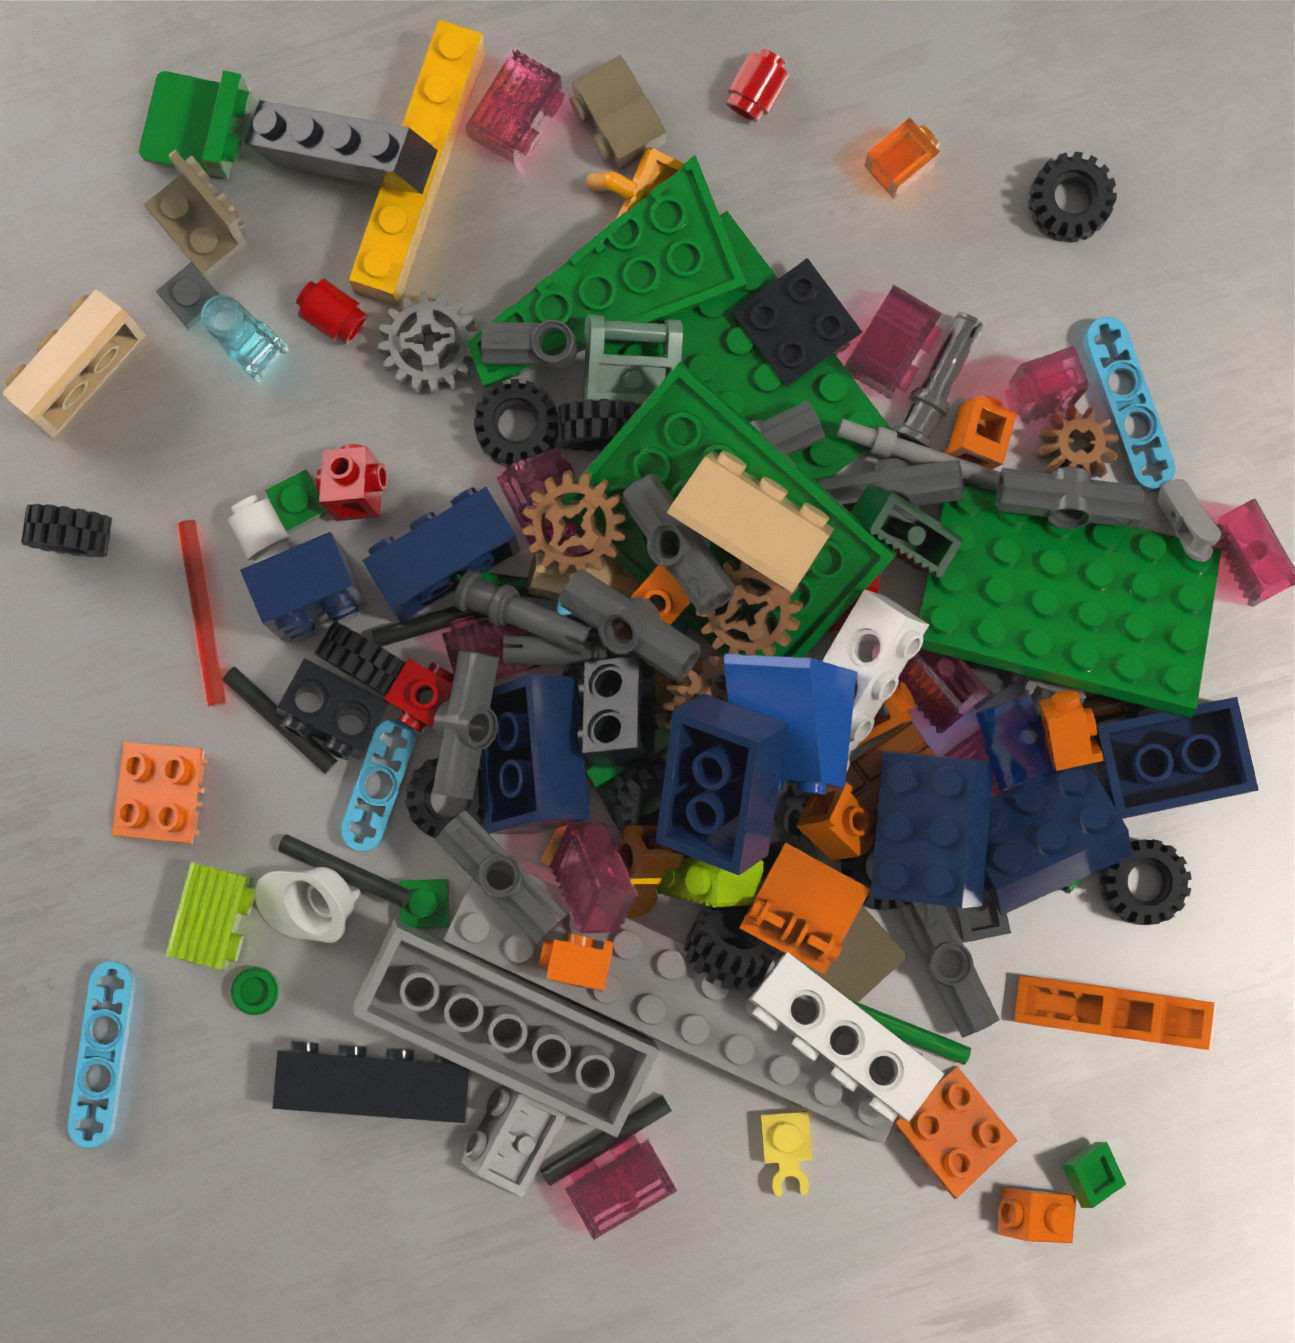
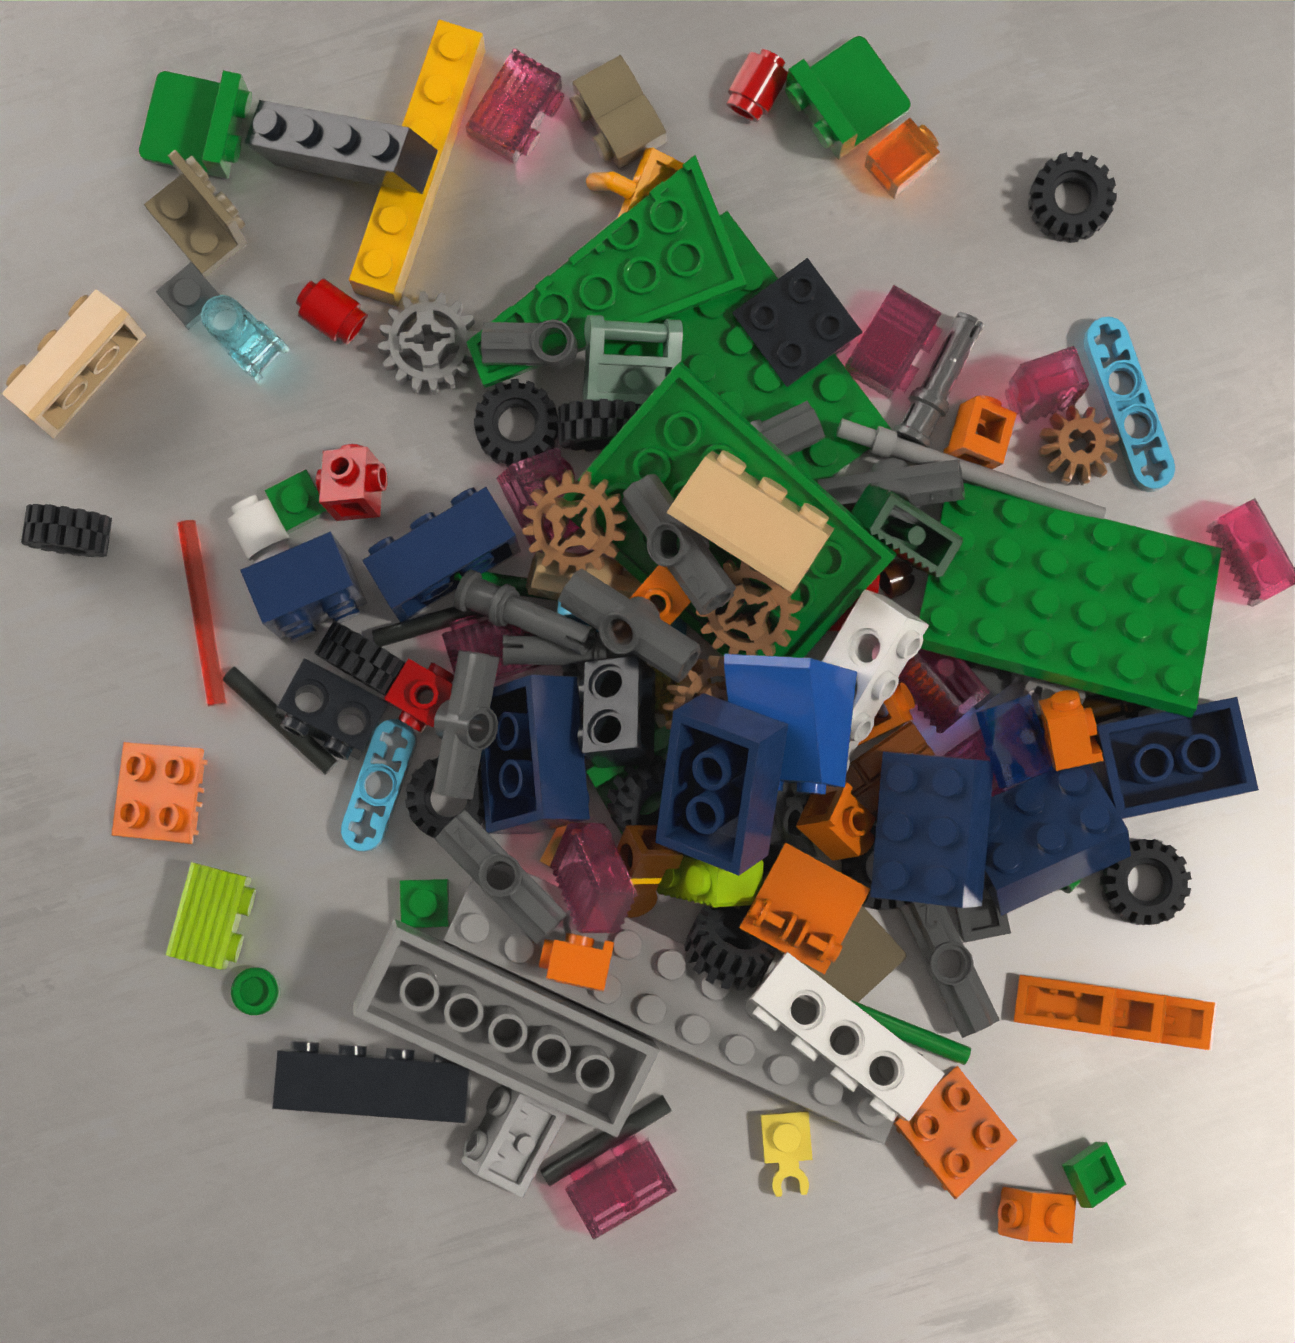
(94, 1052): medium azure beam -> none
(306, 903): white piece -> none
(349, 872): pearl dark grey bar -> none
(846, 96): none -> green bracket
(896, 578): none -> reddish brown hinge
(1069, 498): dark grey piece -> none
(1188, 519): light grey bar -> none

